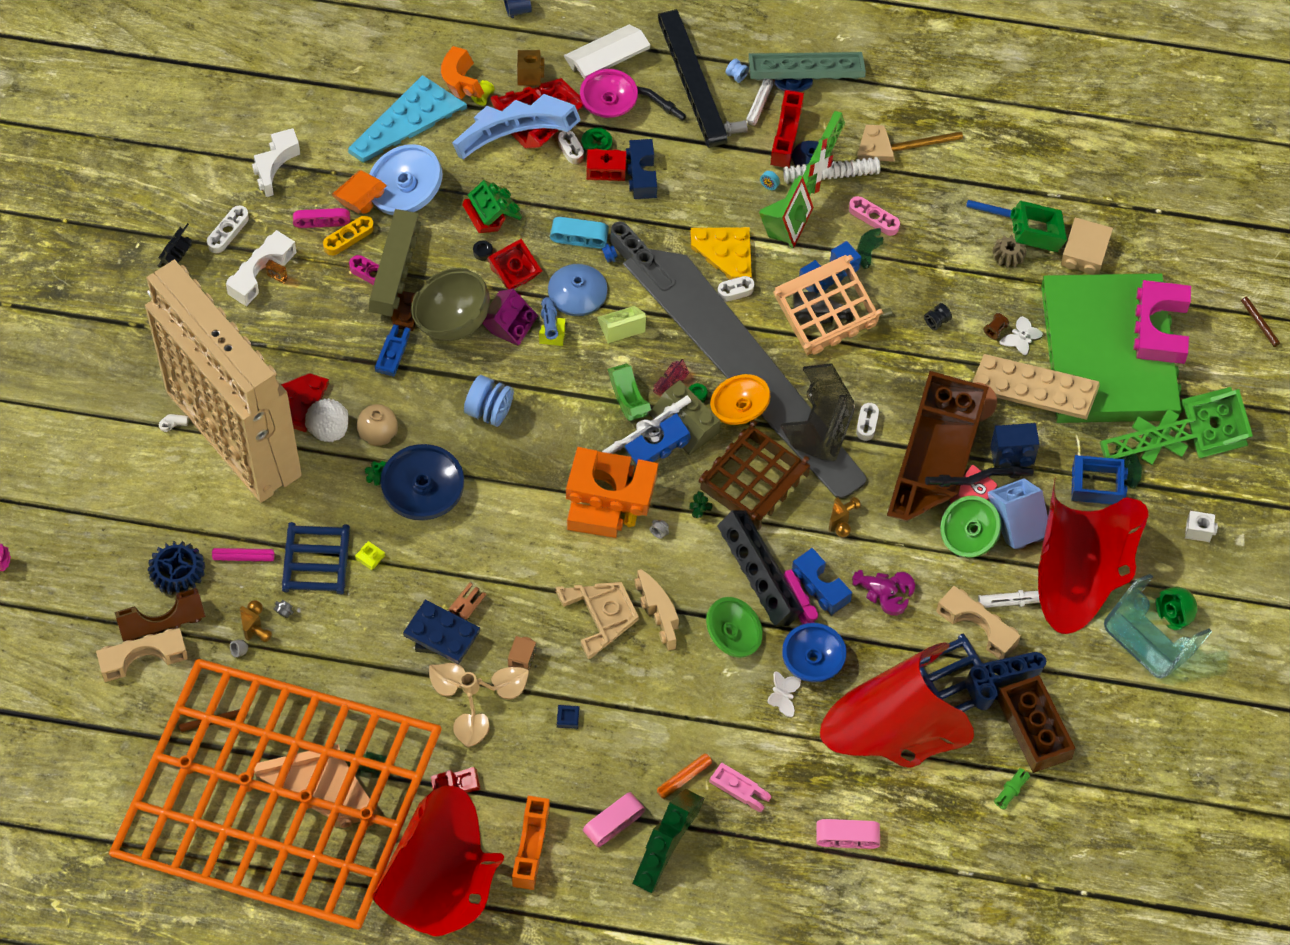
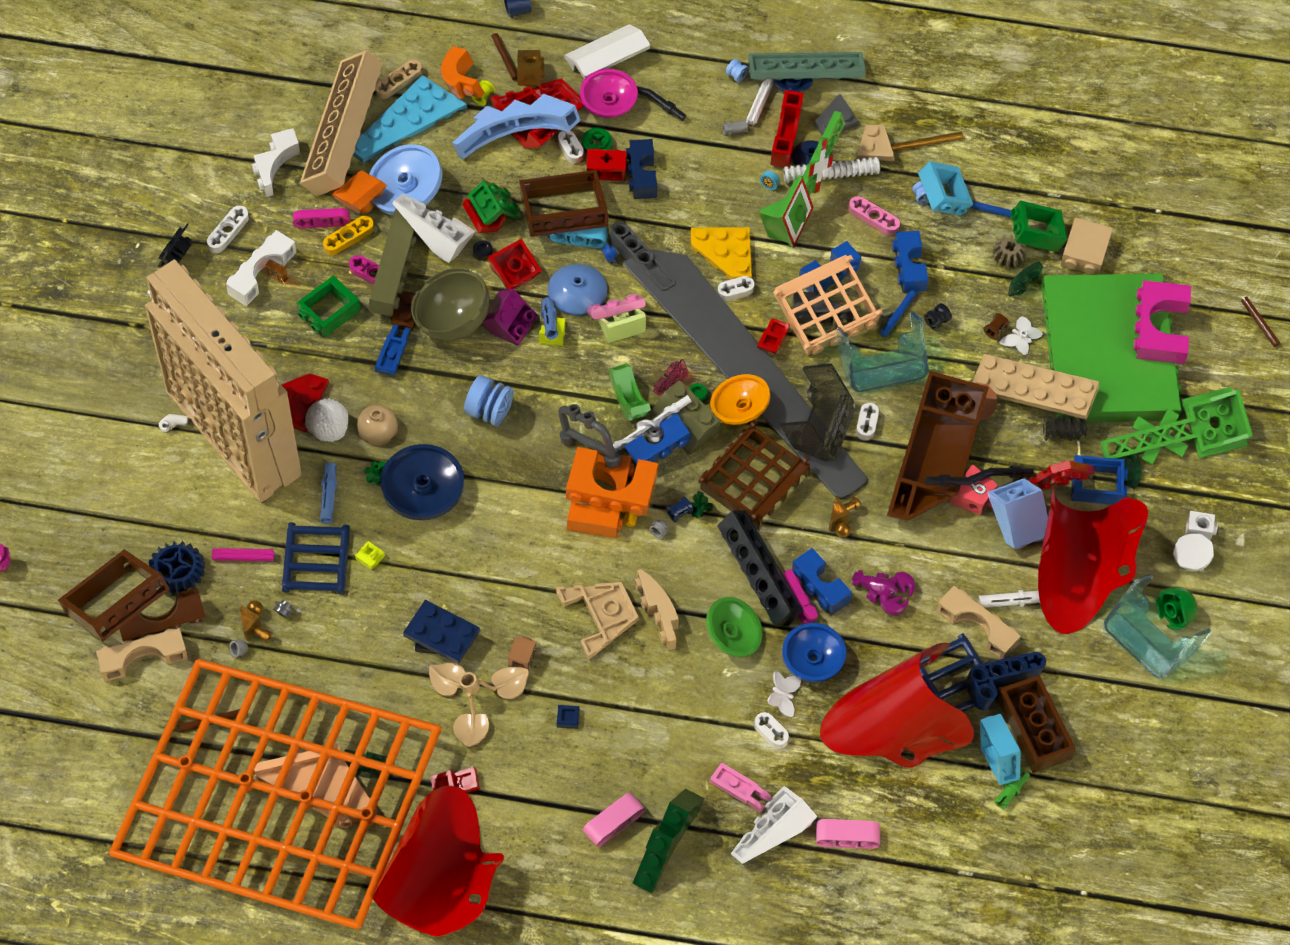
(122, 610): none -> reddish brown window
(328, 485): none -> medium blue pin
(341, 123): none -> tan brick
(342, 293): none -> green window
(395, 87): none -> tan beam
(440, 234): none -> white wedge
(464, 604): nougat arm -> none
(504, 55): none -> reddish brown bar
(531, 843): orange arch -> none
(567, 220): none -> reddish brown window
(570, 436): none -> dark grey bar
(616, 307): none -> bright pink hinge
(679, 509): none -> dark blue bush
(684, 776): orange axle -> none
(692, 78): black beam -> none
(773, 336): none -> red slope
(775, 729): none -> white beam
(783, 819): none -> white wedge
(839, 105): none -> dark grey wing
(867, 244): clear green piece -> none
(886, 368): none -> clear light blue windscreen
(898, 313): none -> blue bar
(910, 275): none -> blue arch
(920, 193): none -> light blue wheel
(933, 176): none -> medium azure window
(960, 520): bright green dish -> none
(1000, 749): none -> medium azure window
(1014, 445): dark blue brick -> none
(1022, 279): none -> clear green slope
(1063, 473): none -> red plate
(1064, 428): none -> clear smoke piece
(1193, 552): none -> white hat

